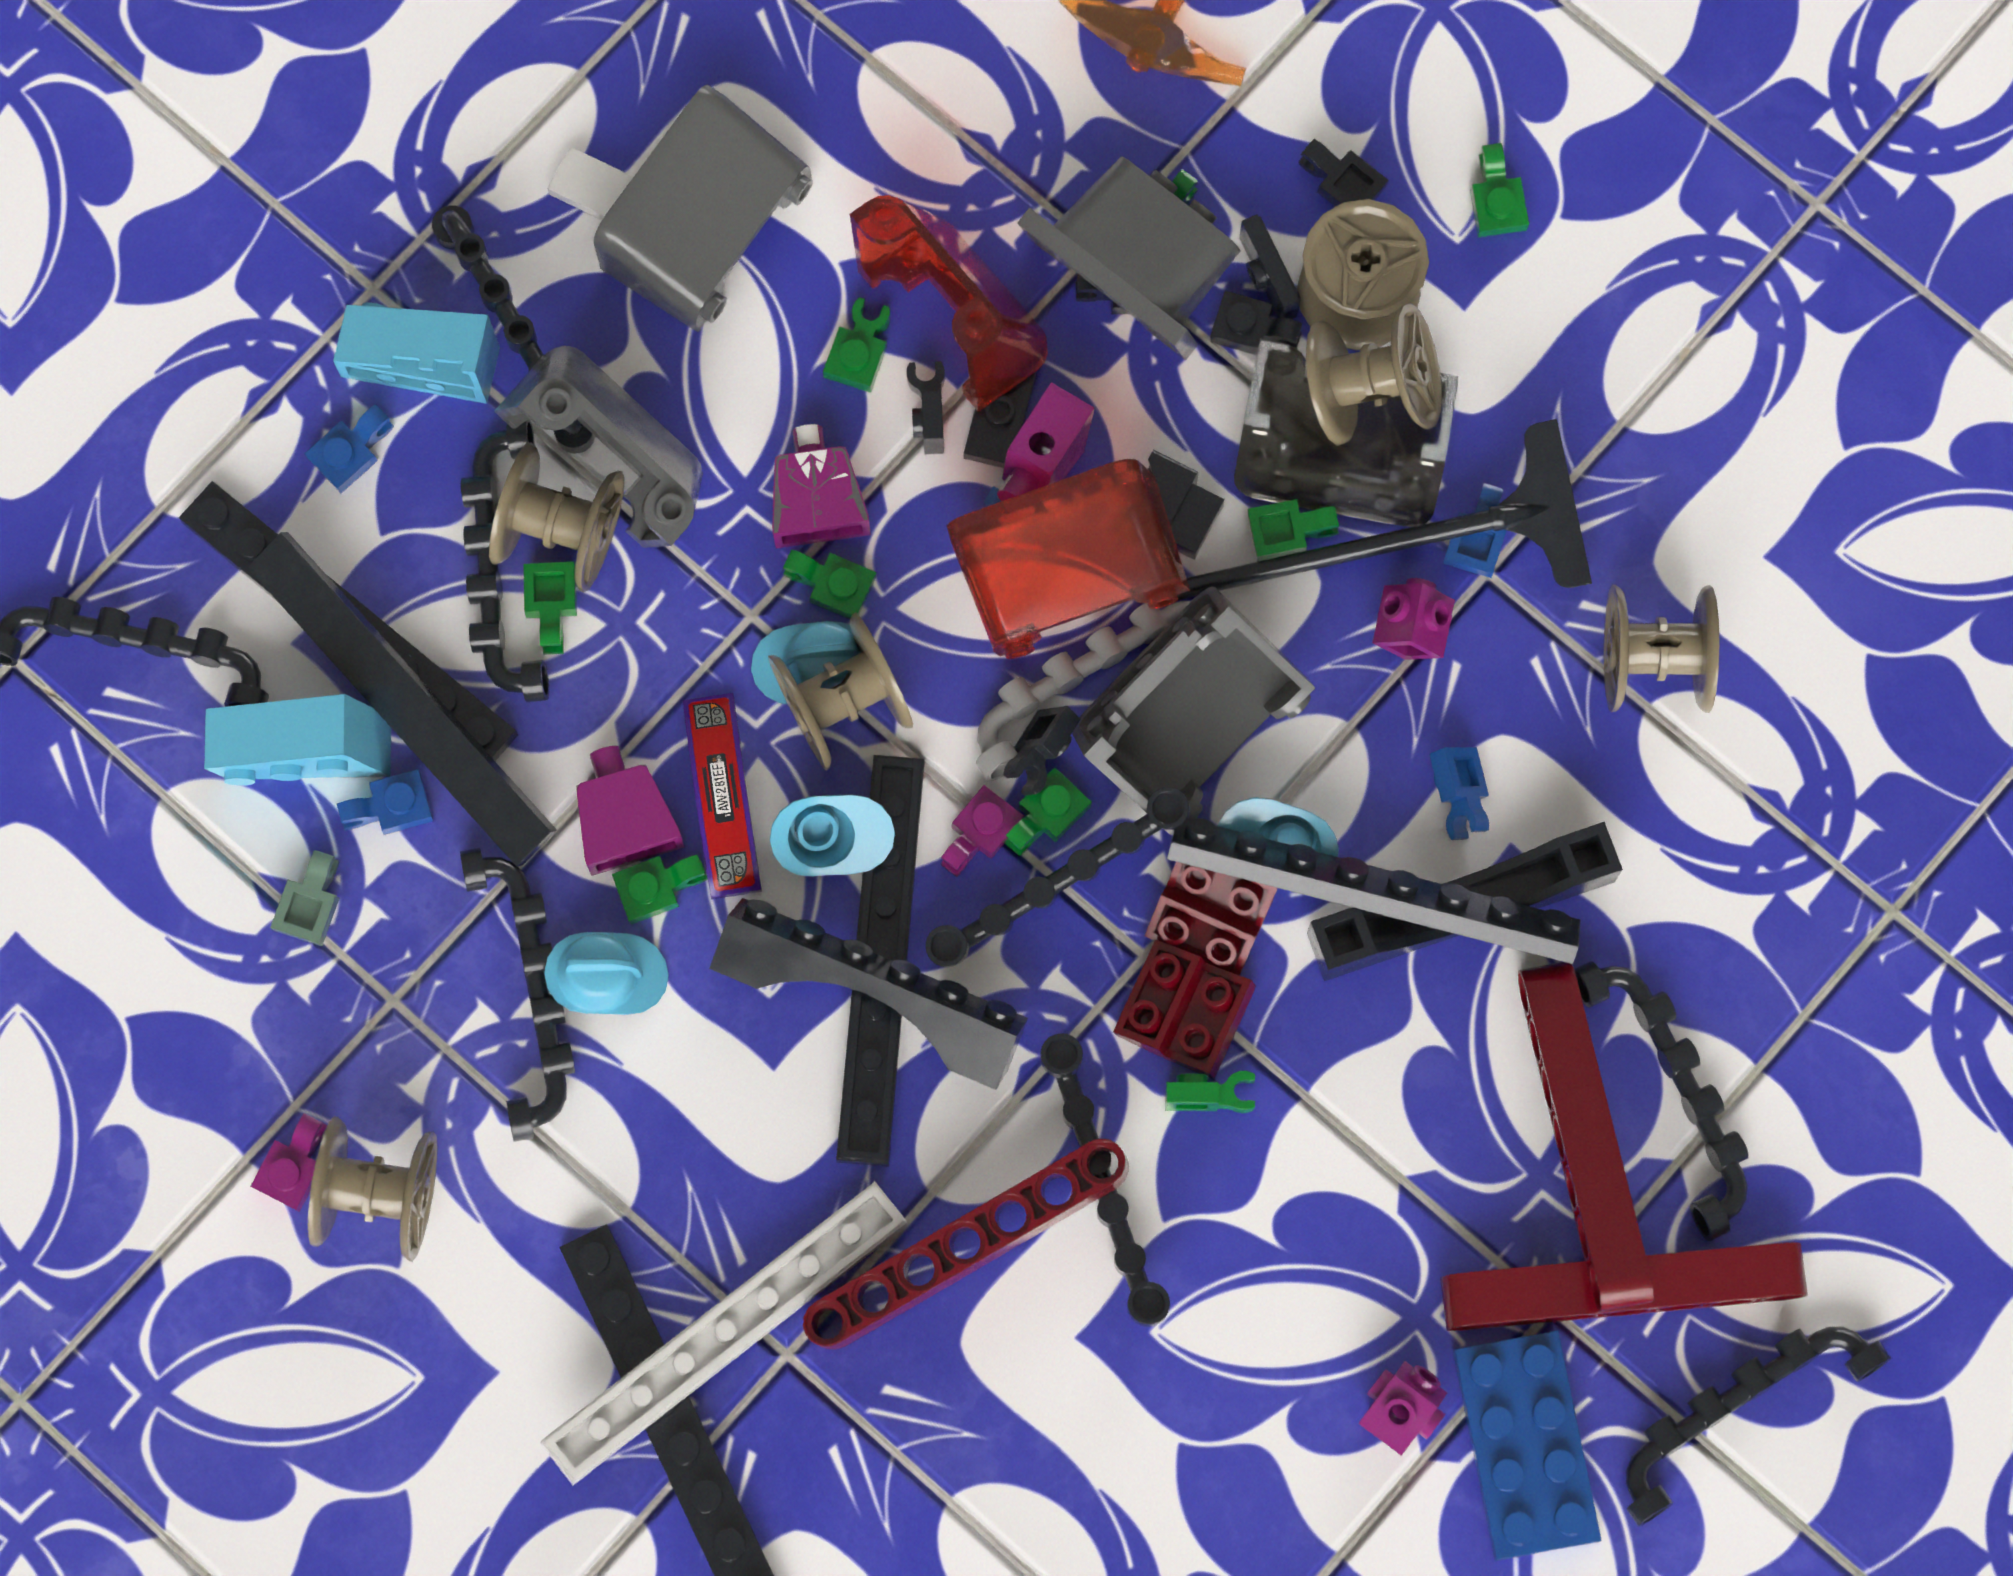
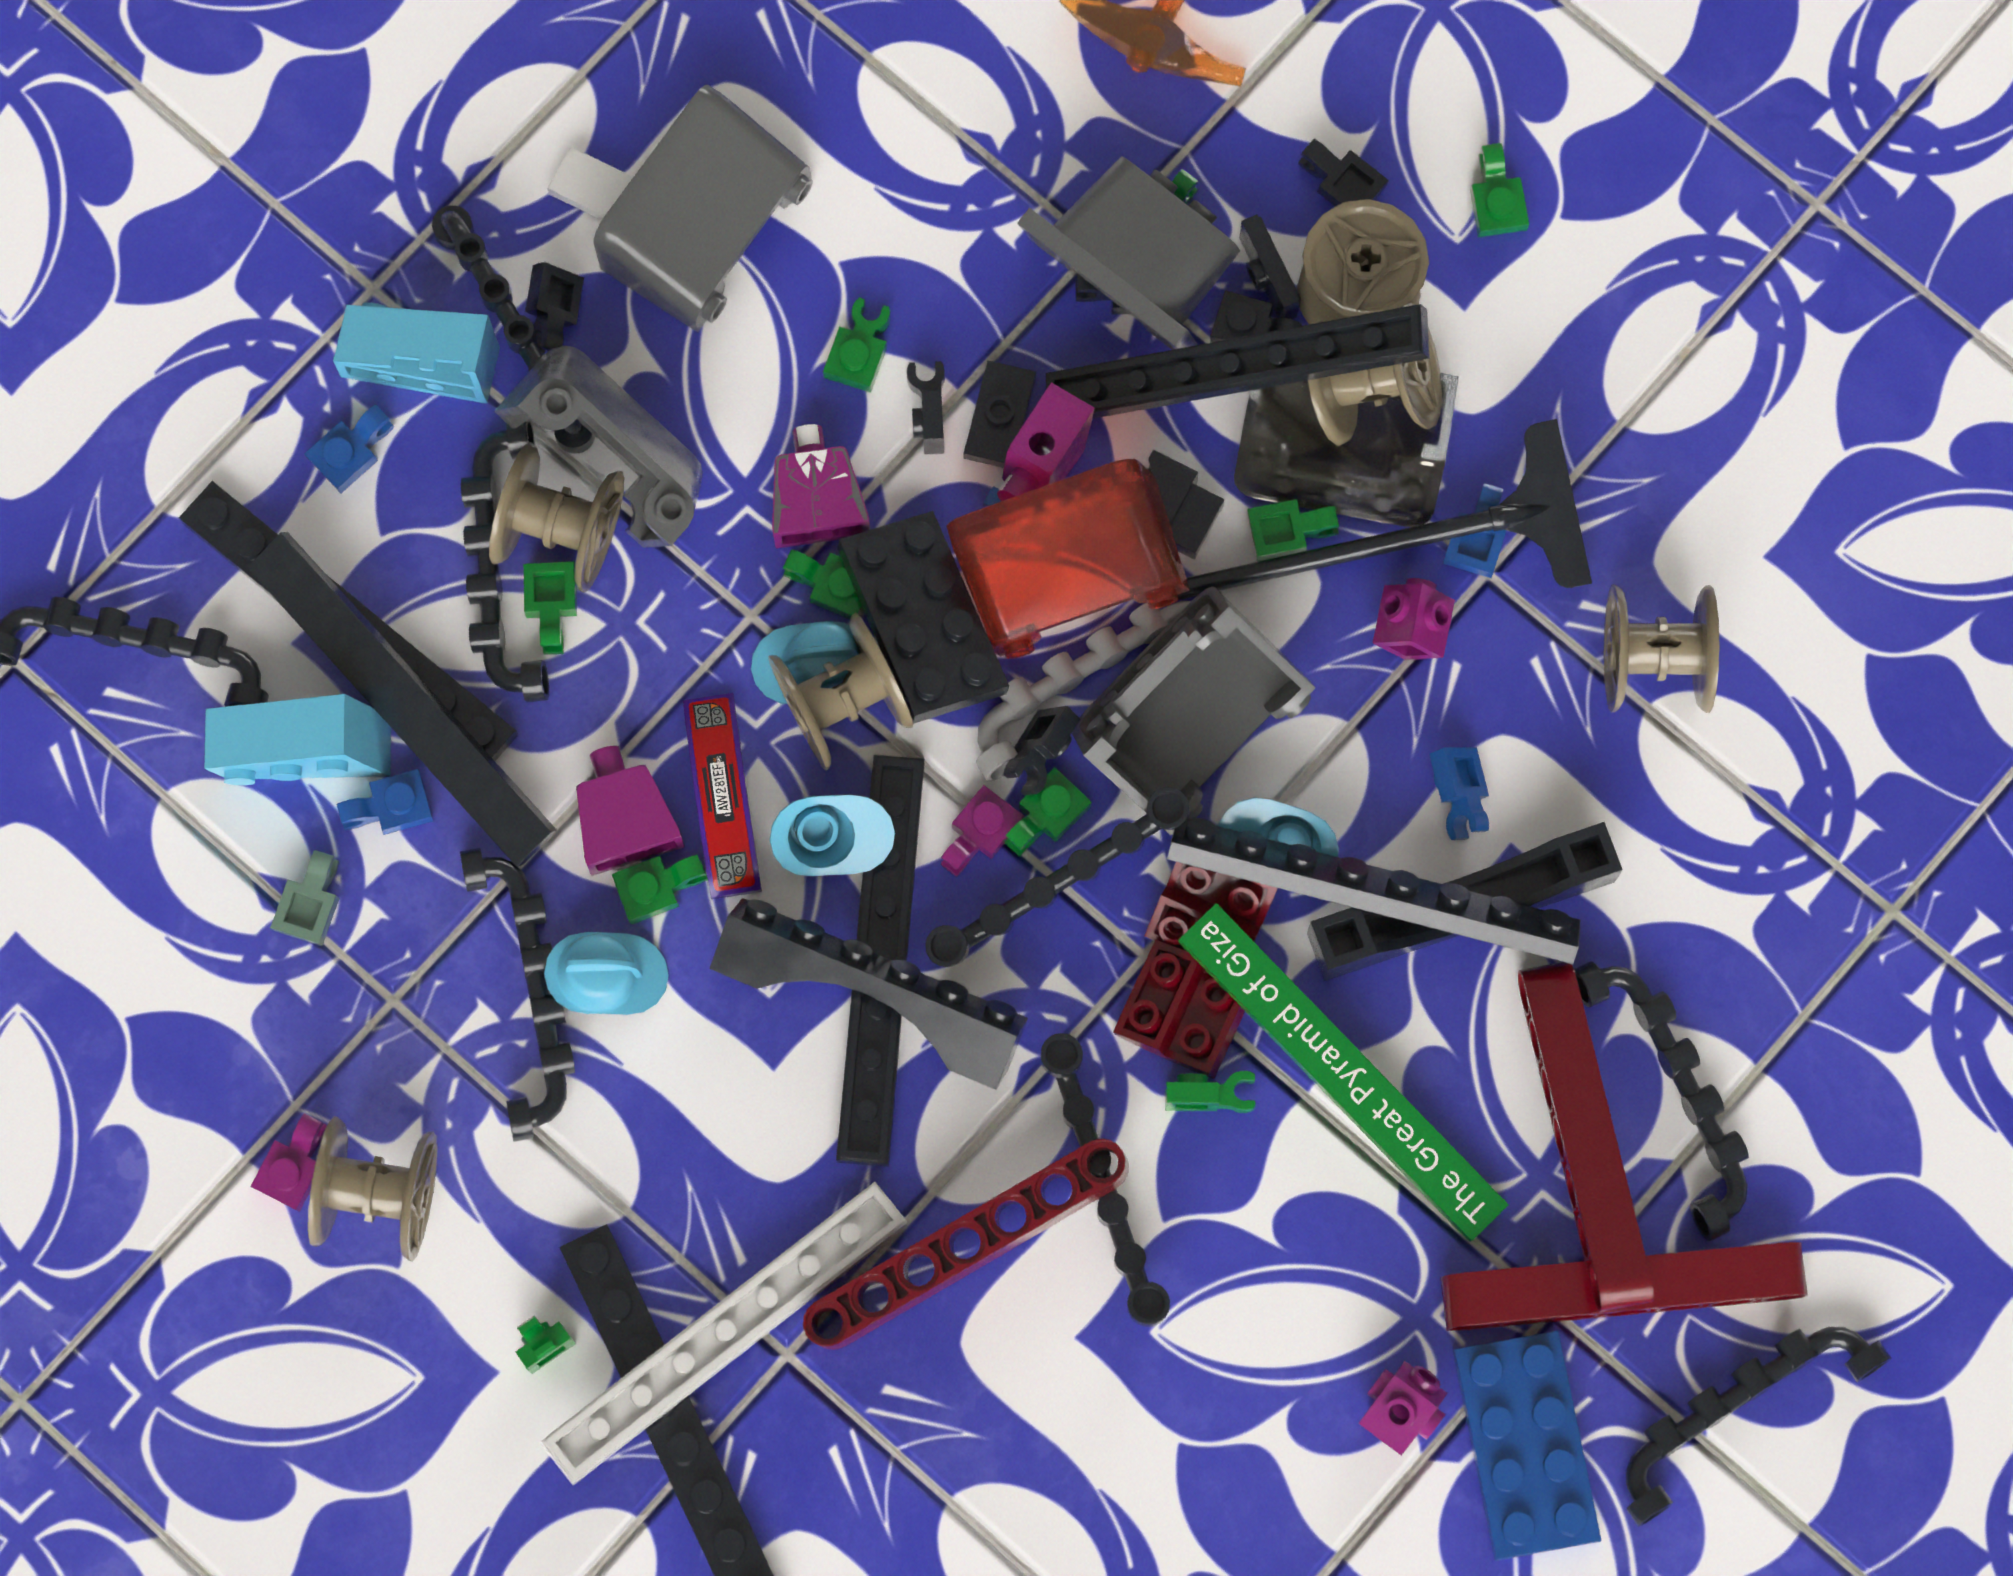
(542, 1343): none -> green plate
(555, 302): none -> black plate
(923, 616): none -> black plate
(989, 324): clear red windscreen -> none
(1250, 362): none -> black tile
(1343, 1073): none -> green tile

